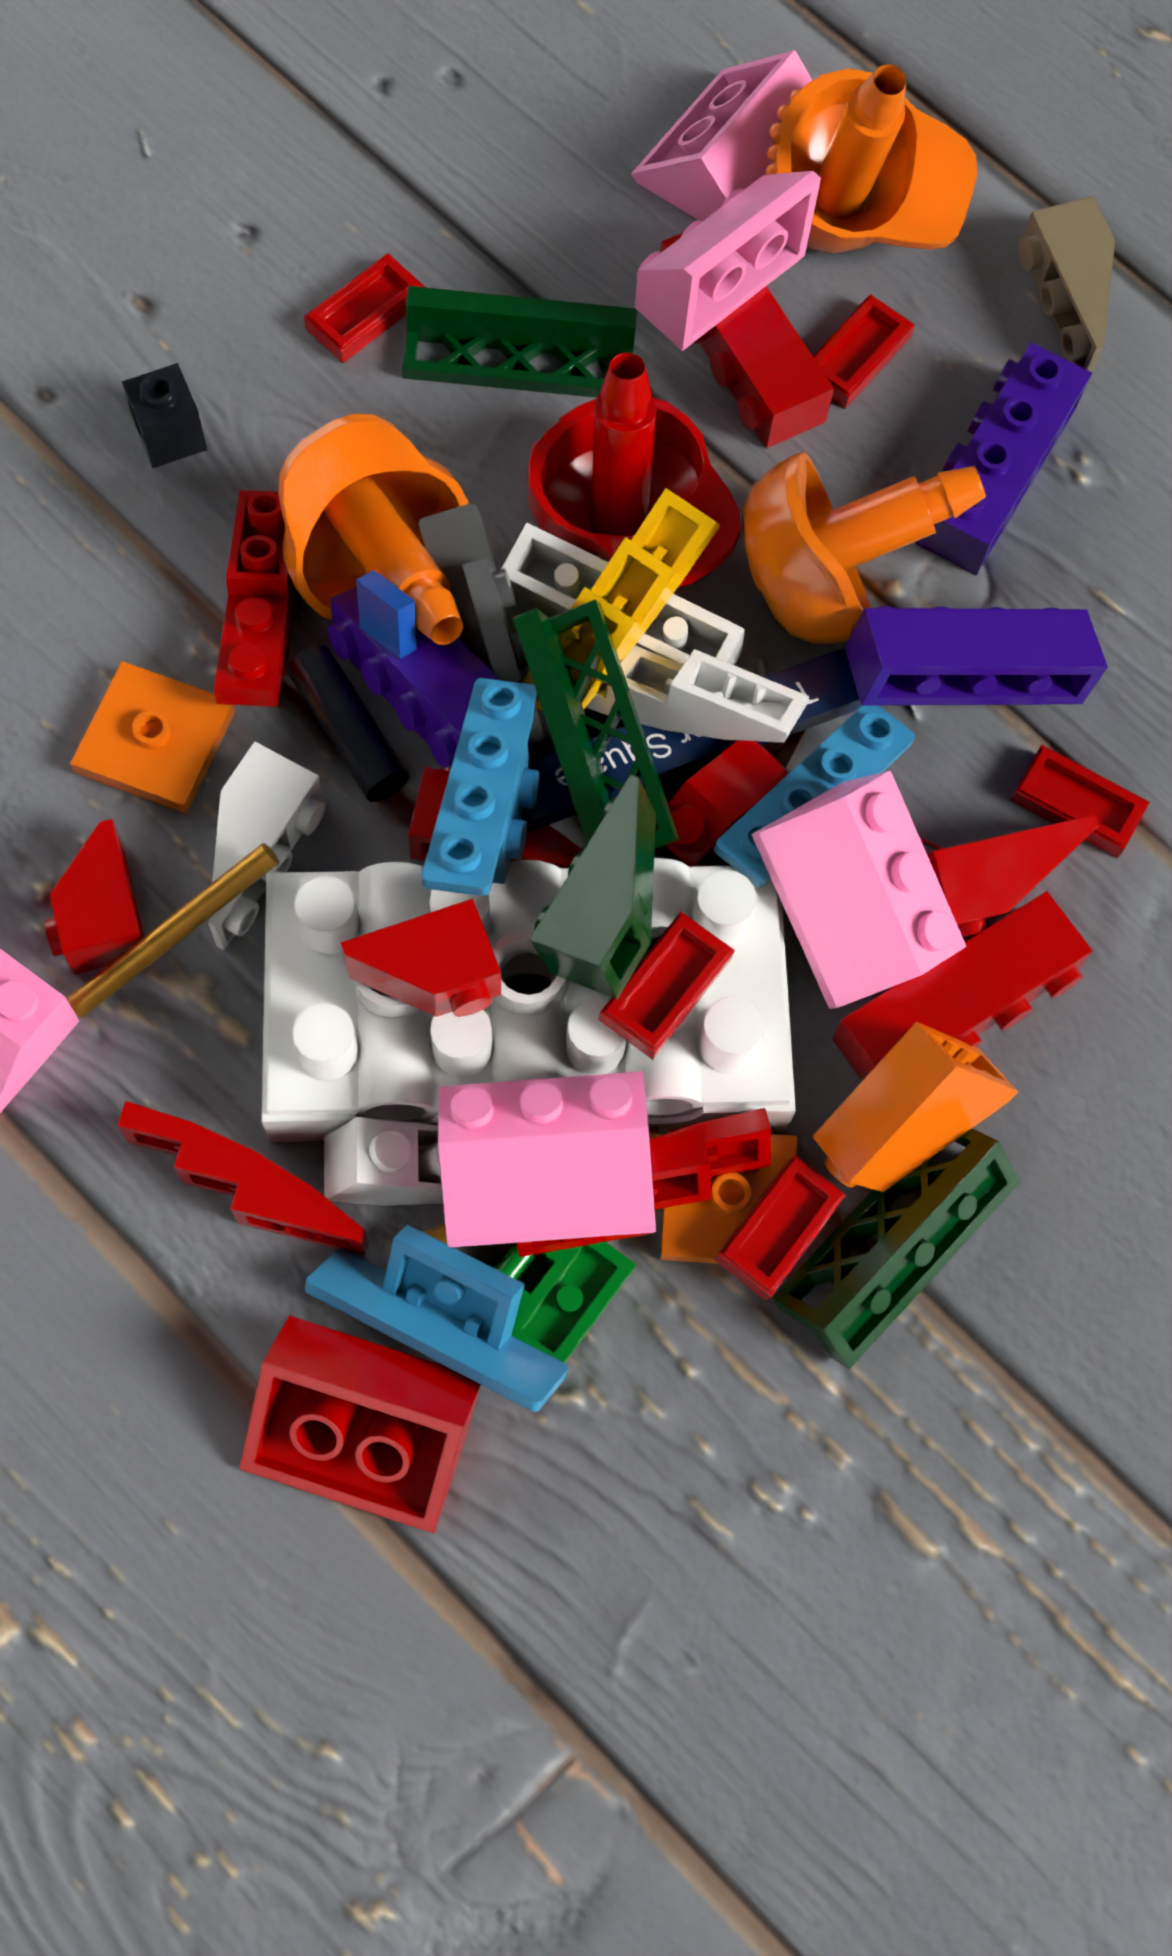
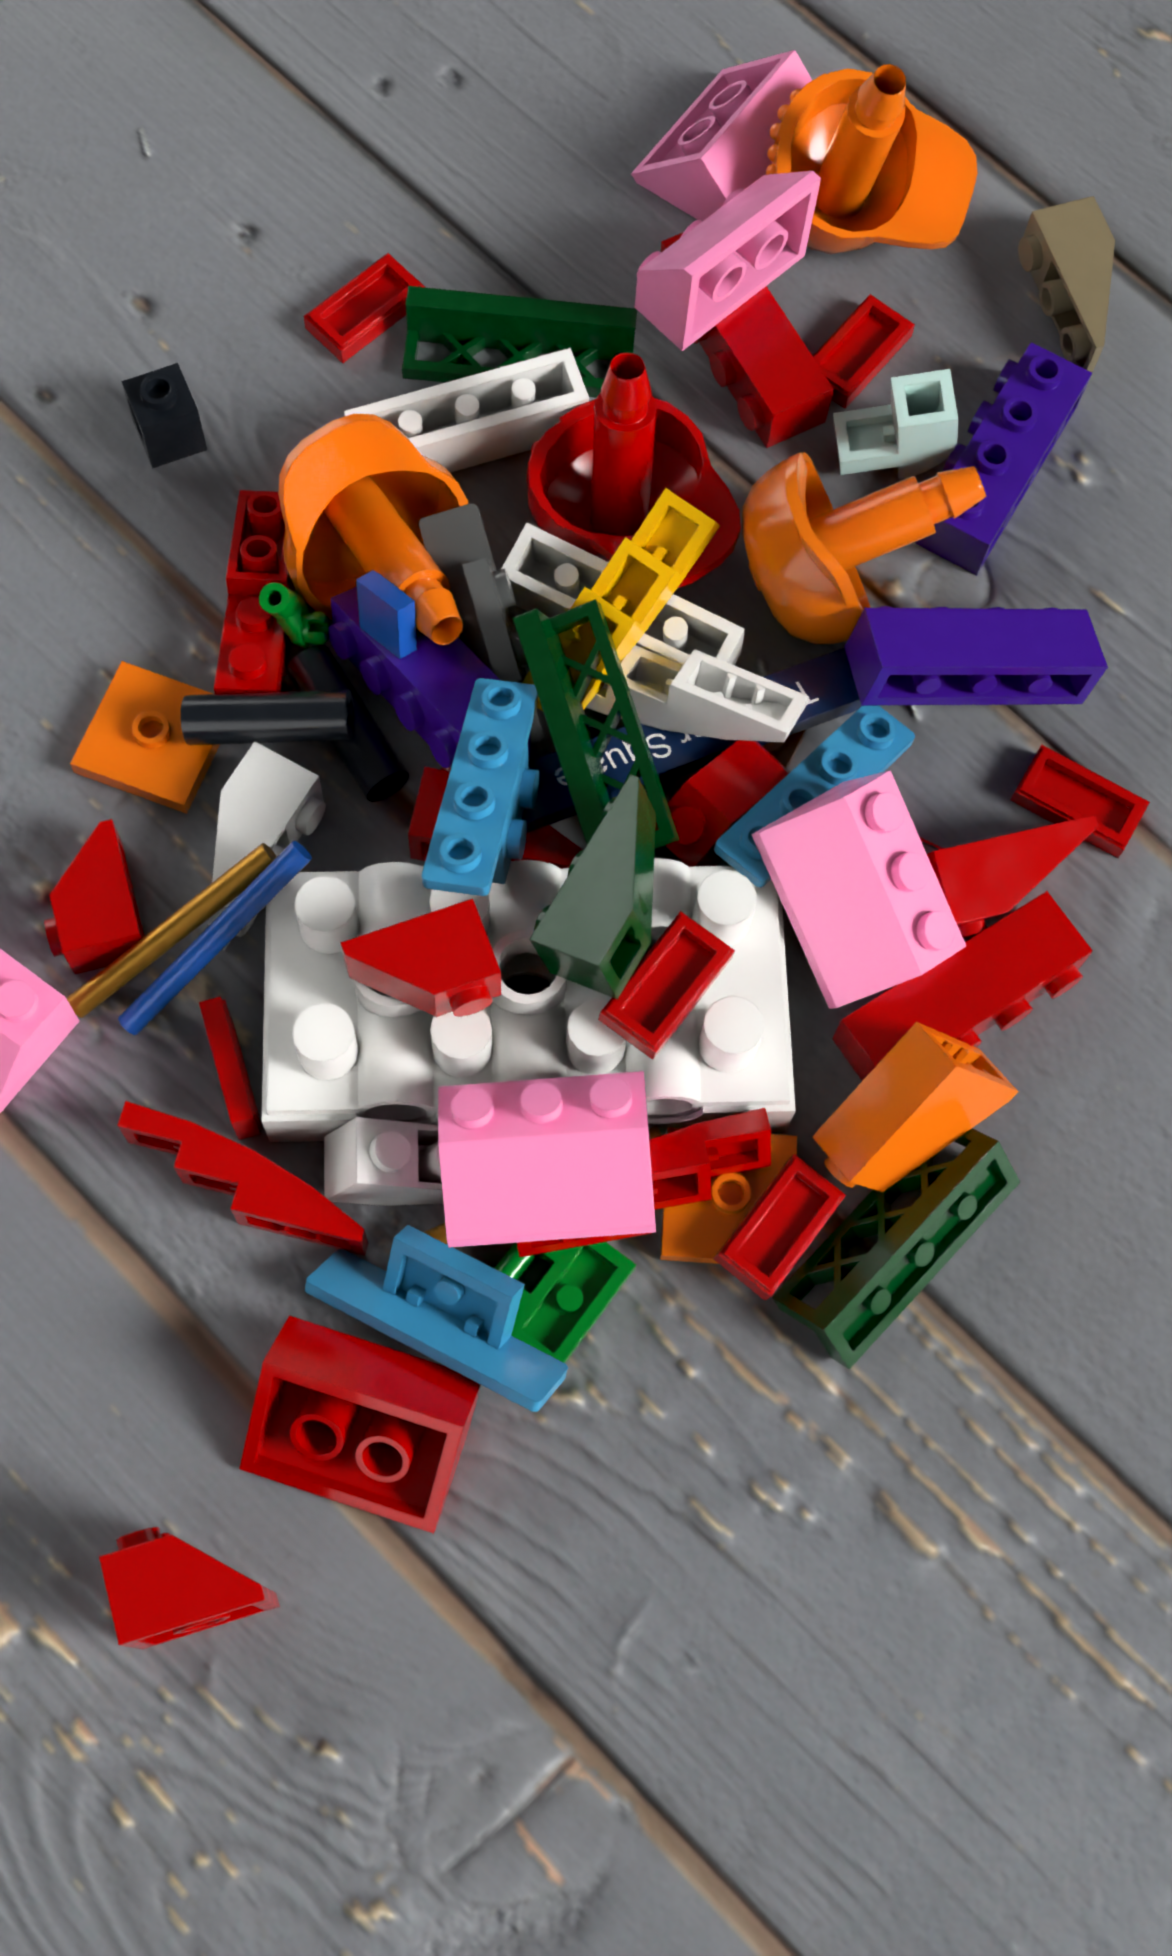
(173, 1590): none -> red slope
(215, 937): none -> blue bar
(231, 1068): none -> red tile
(268, 717): none -> black piece
(294, 616): none -> green arm
(486, 412): none -> white brick
(908, 434): none -> light aqua brick

